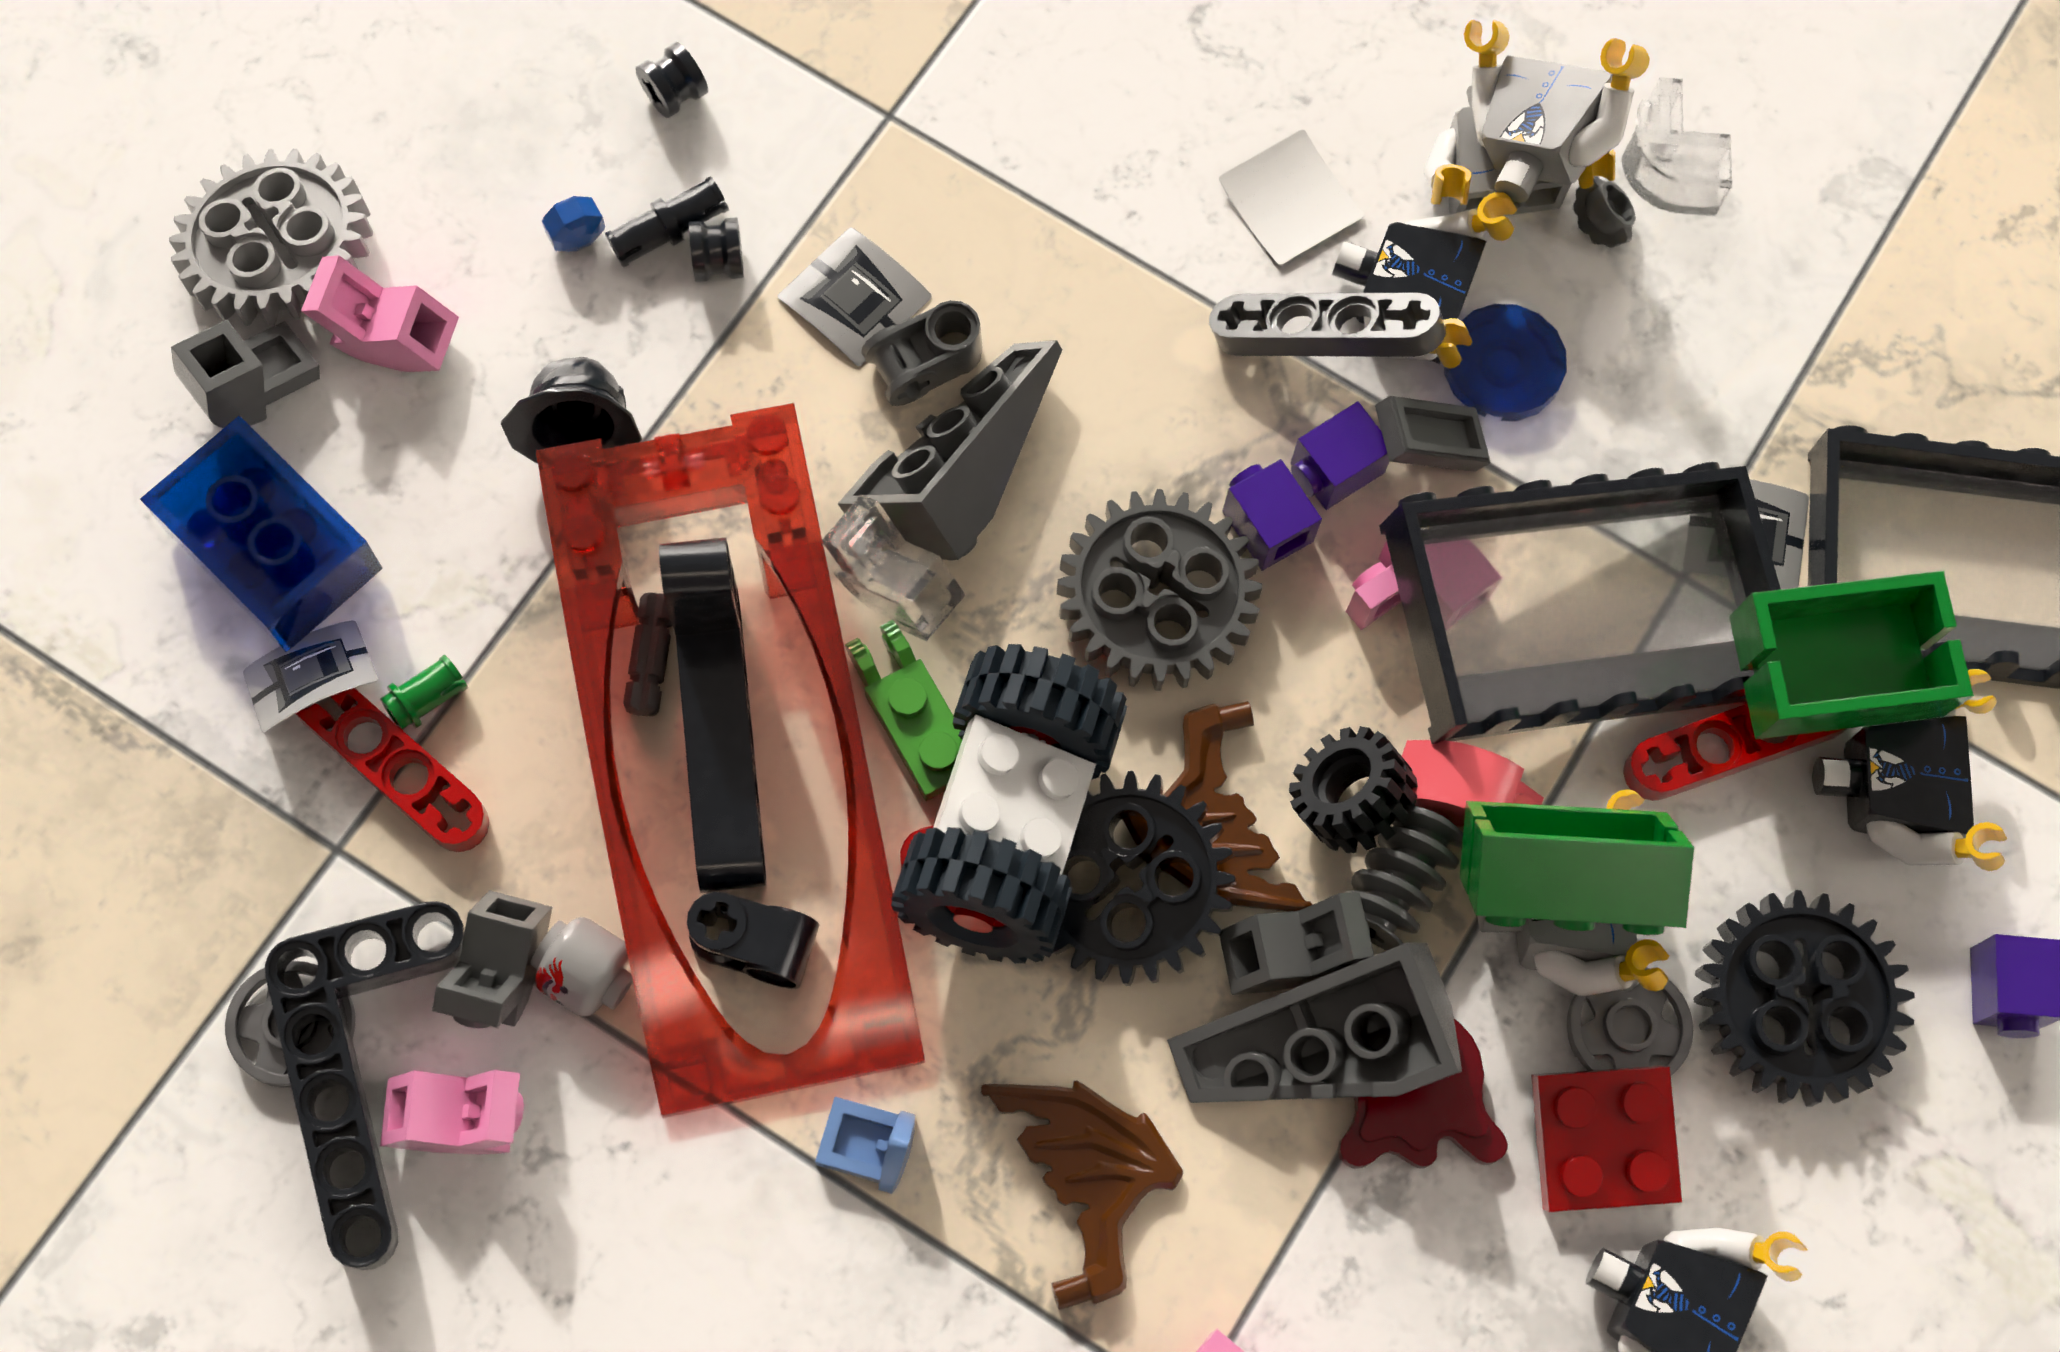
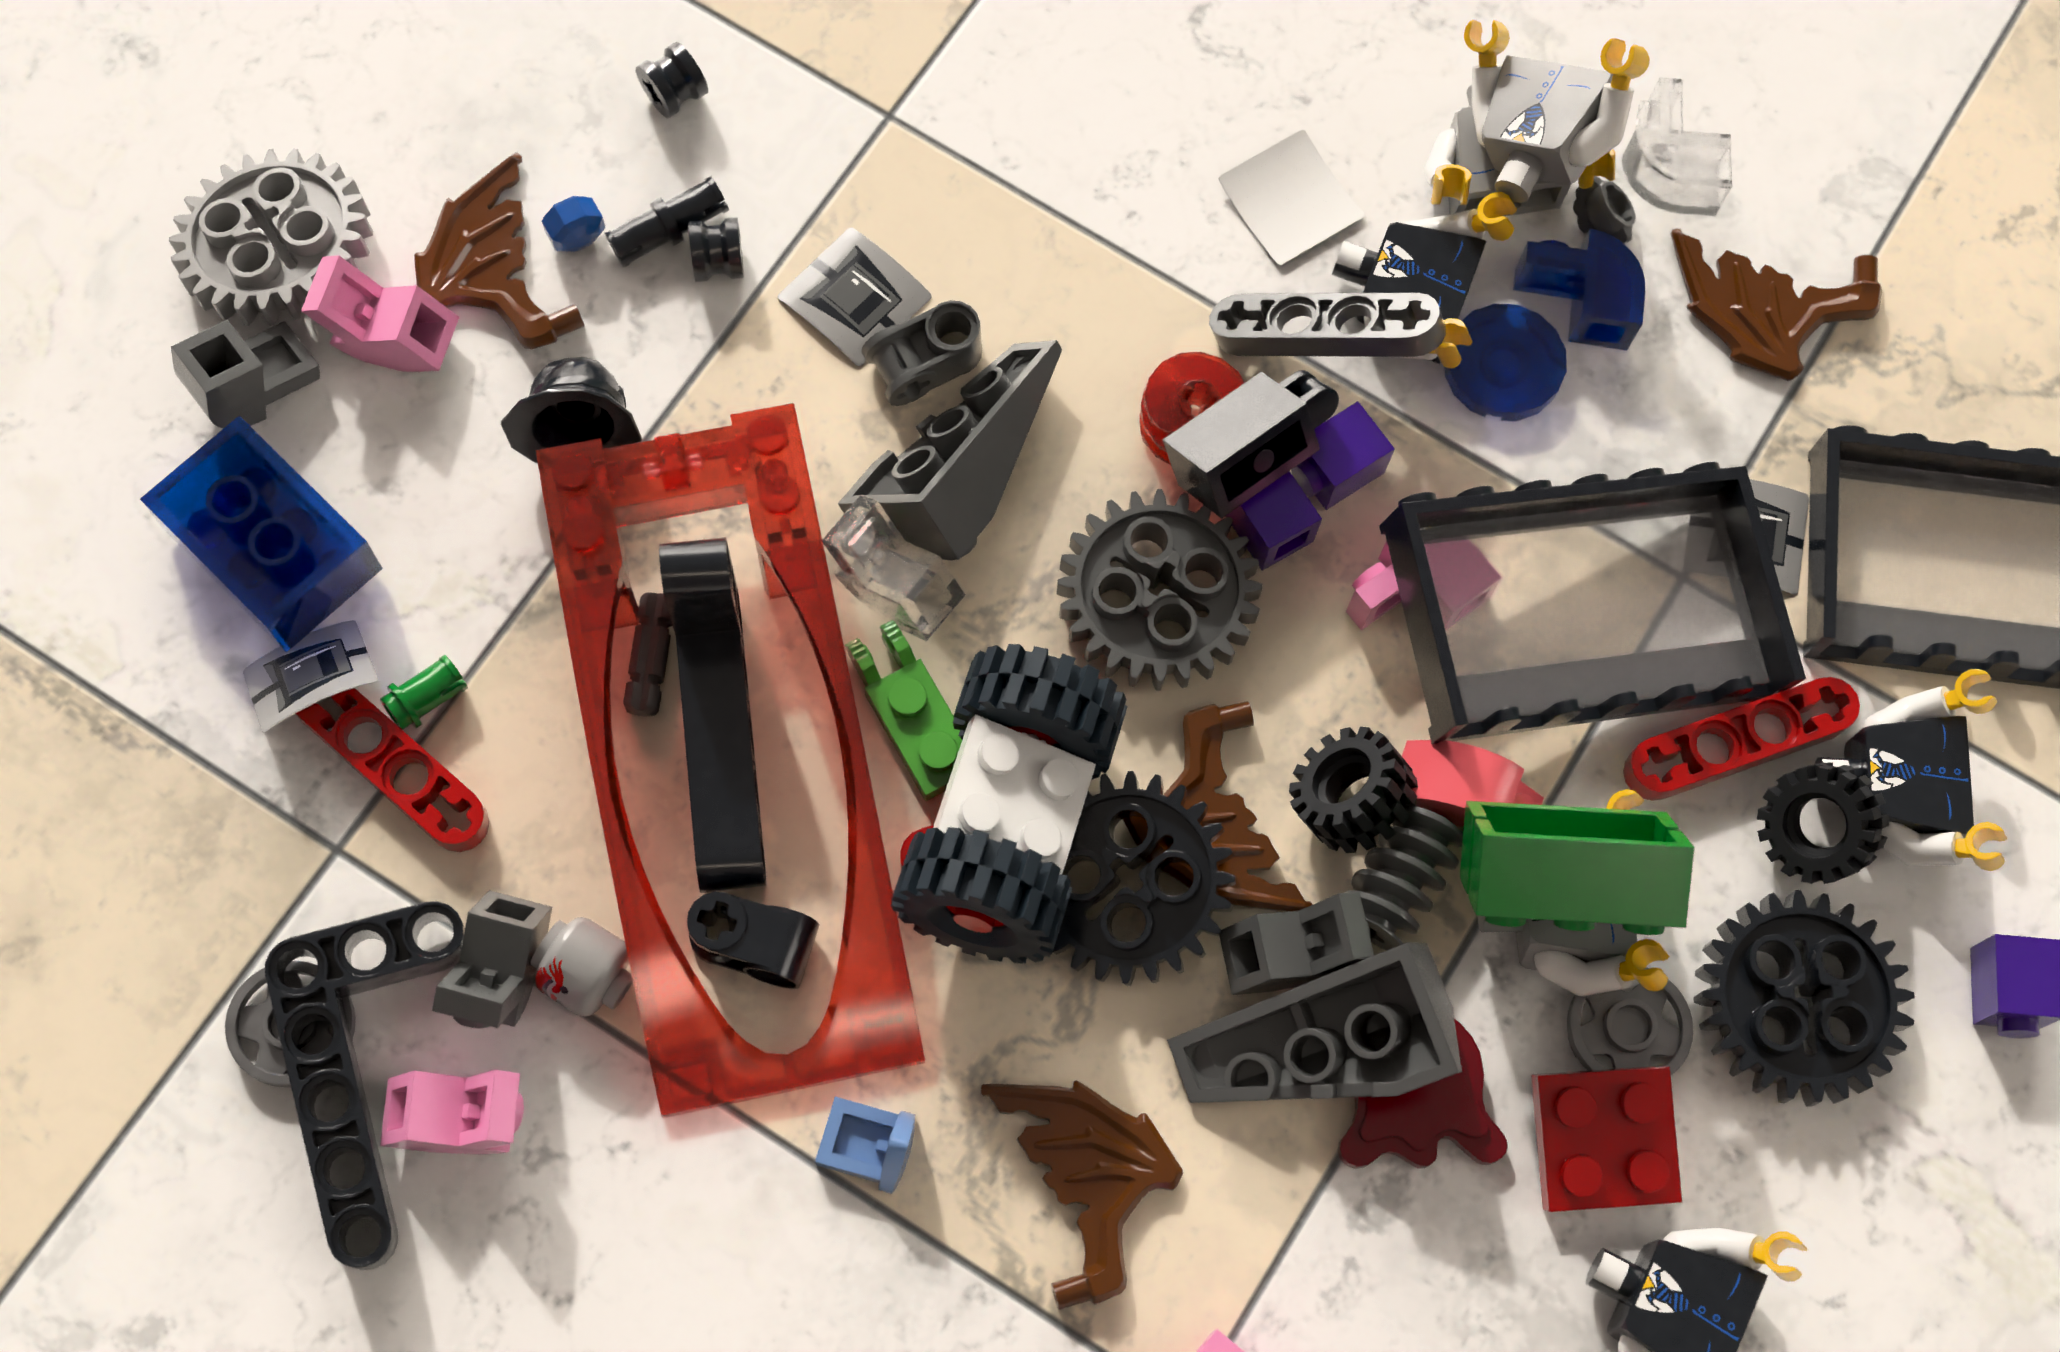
(477, 254): none -> reddish brown animal
(1177, 385): none -> clear red piece
(1249, 439): none -> black brick
(1432, 434): dark grey tile -> none
(1600, 280): none -> clear blue brick
(1761, 312): none -> reddish brown animal
(1849, 654): green piece -> none
(1855, 800): none -> black tyre

